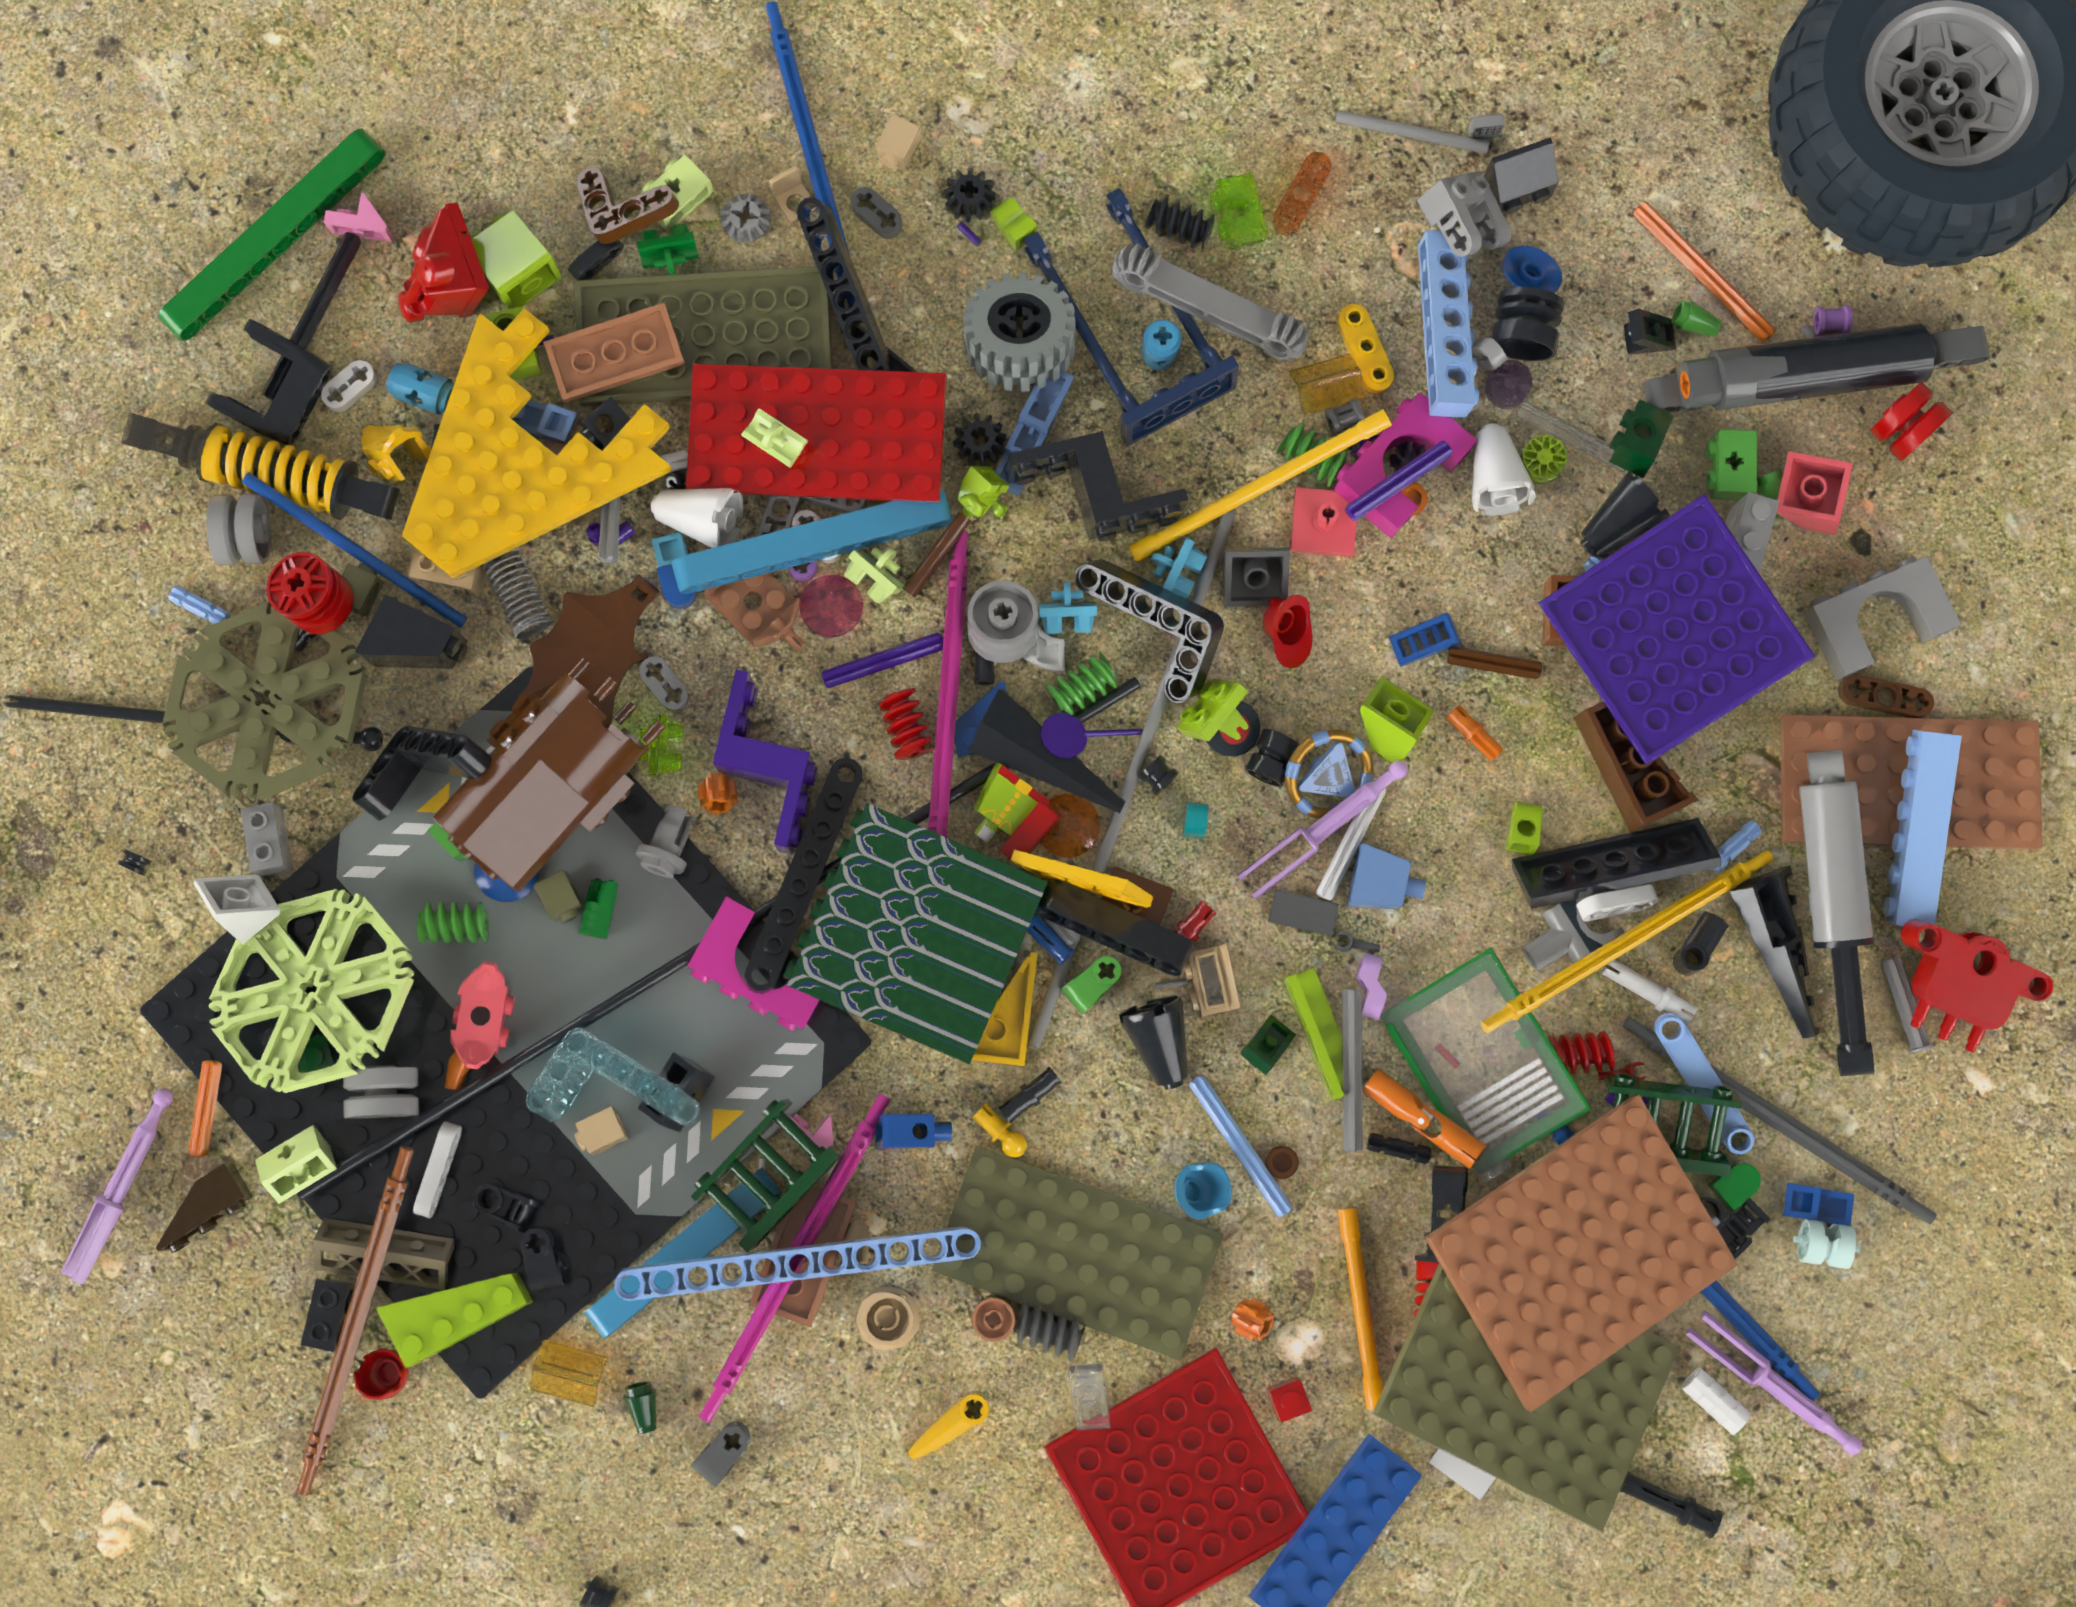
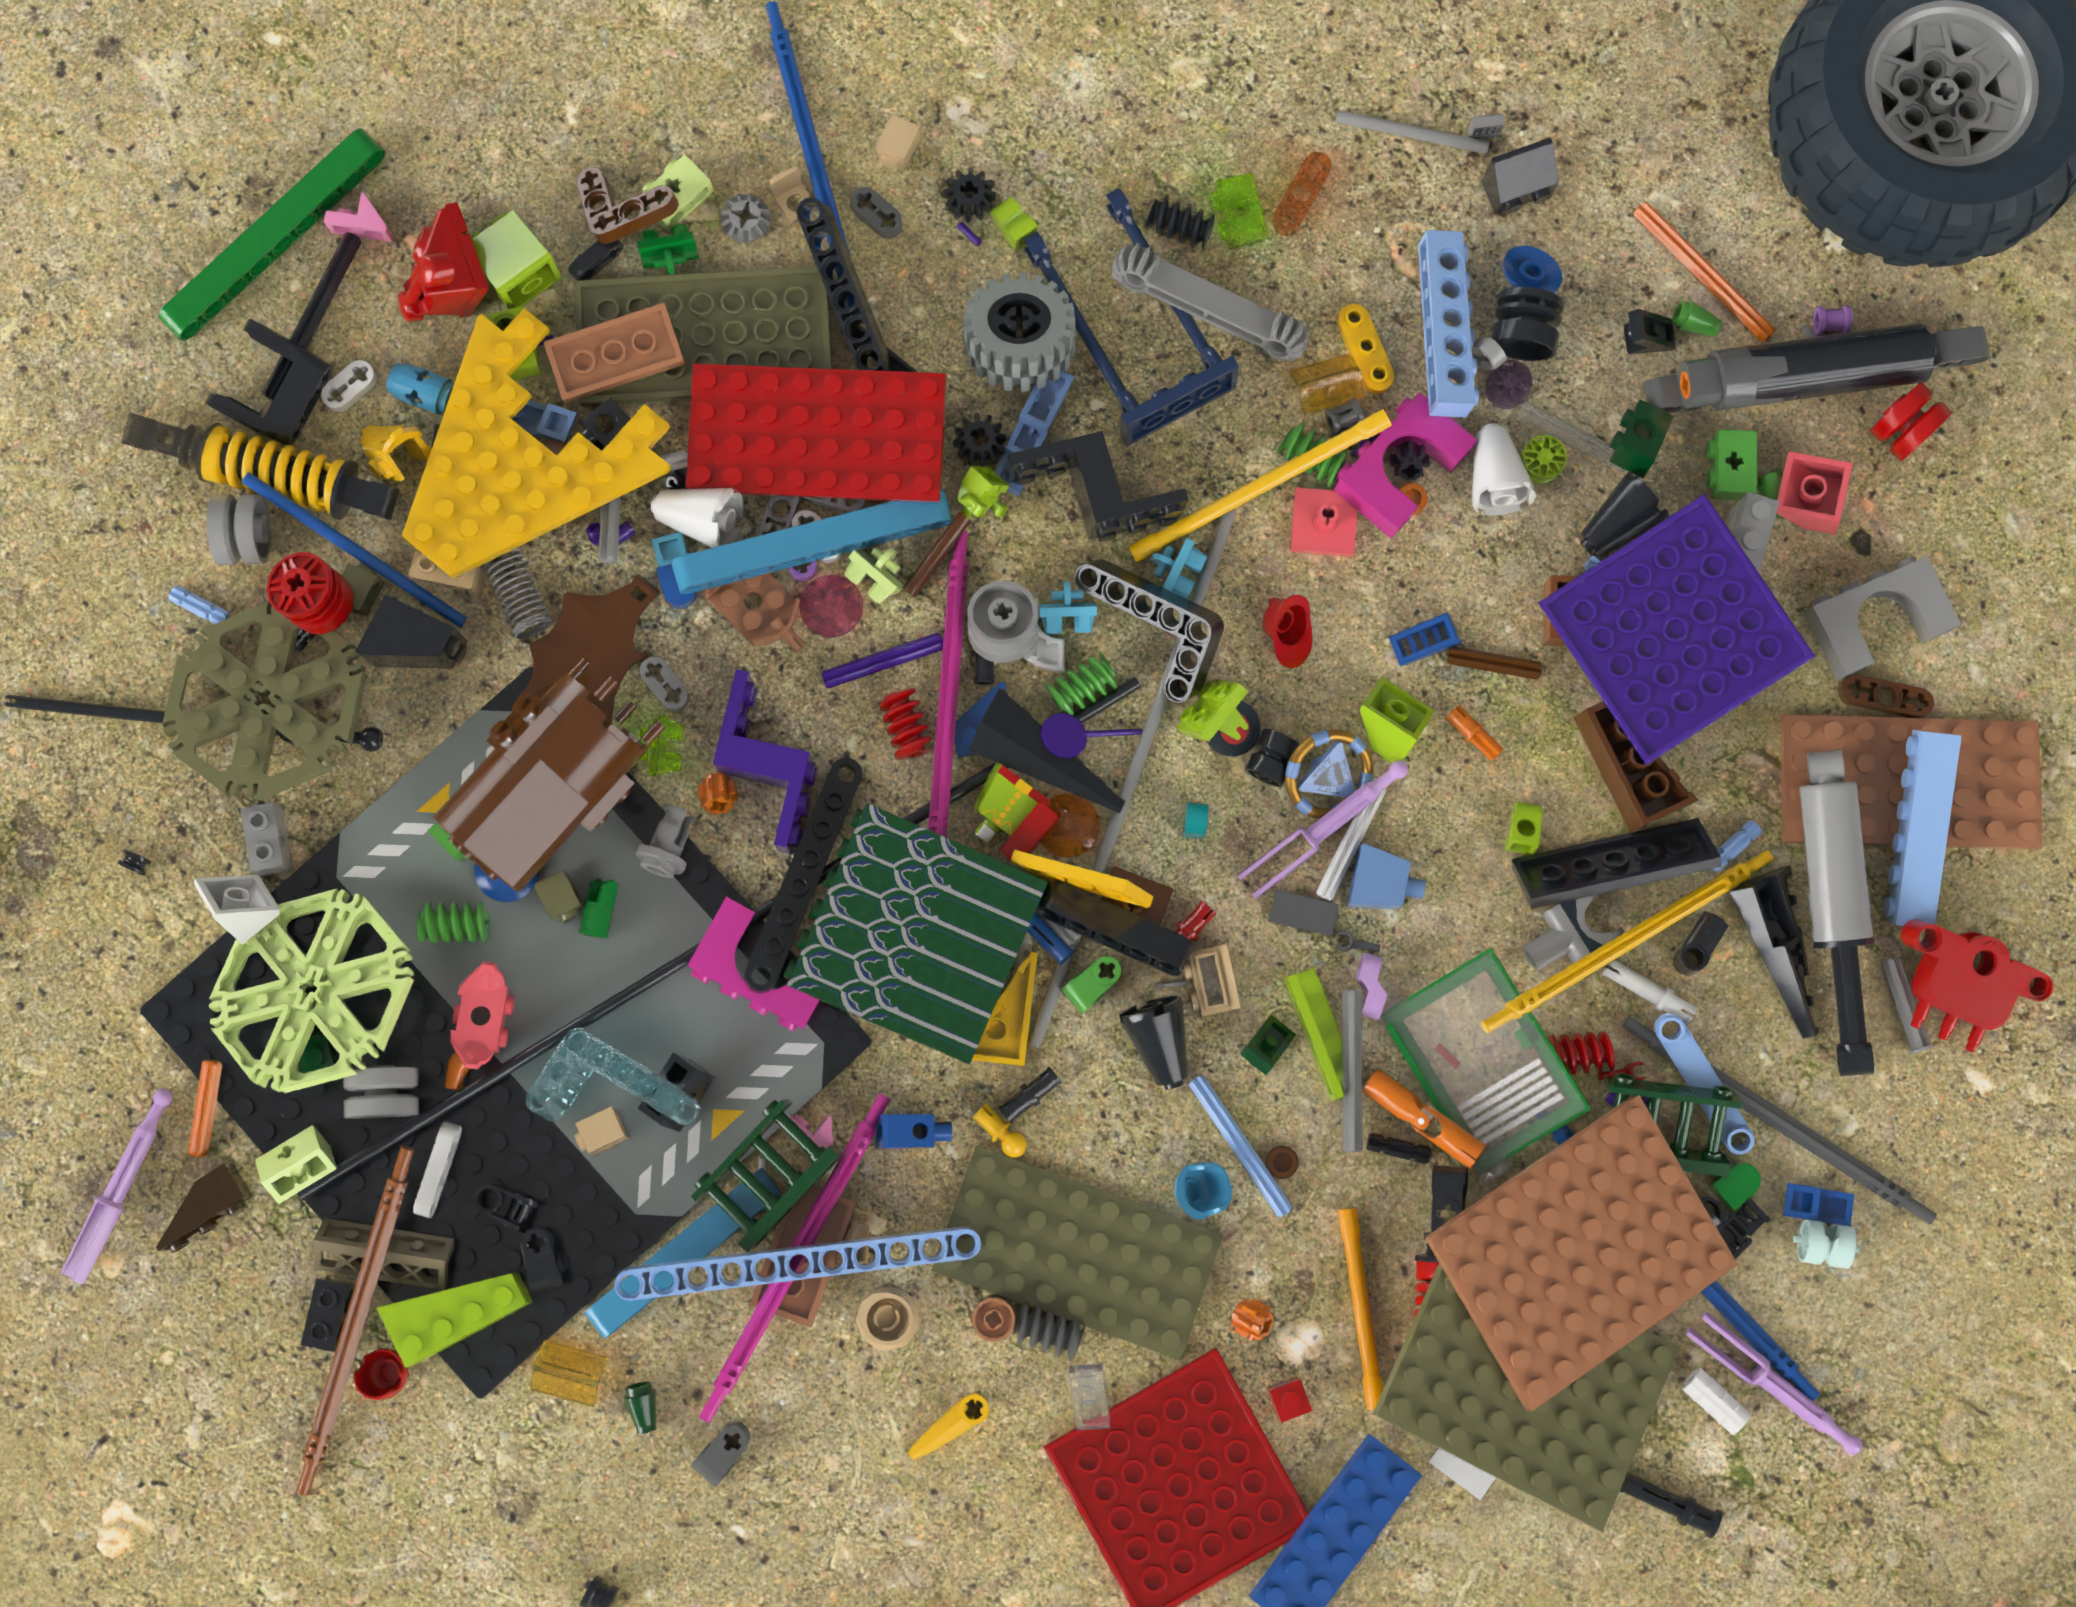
(405, 757): black beam -> none
(774, 438): yellowish green hips -> none
(1158, 775): black wheel -> none
(1161, 345): dark azure piece -> none
(1255, 575): dark grey slope -> none
(1398, 480): dark purple axle -> none
(1466, 203): light grey brick -> none
(1617, 902): white beam -> none

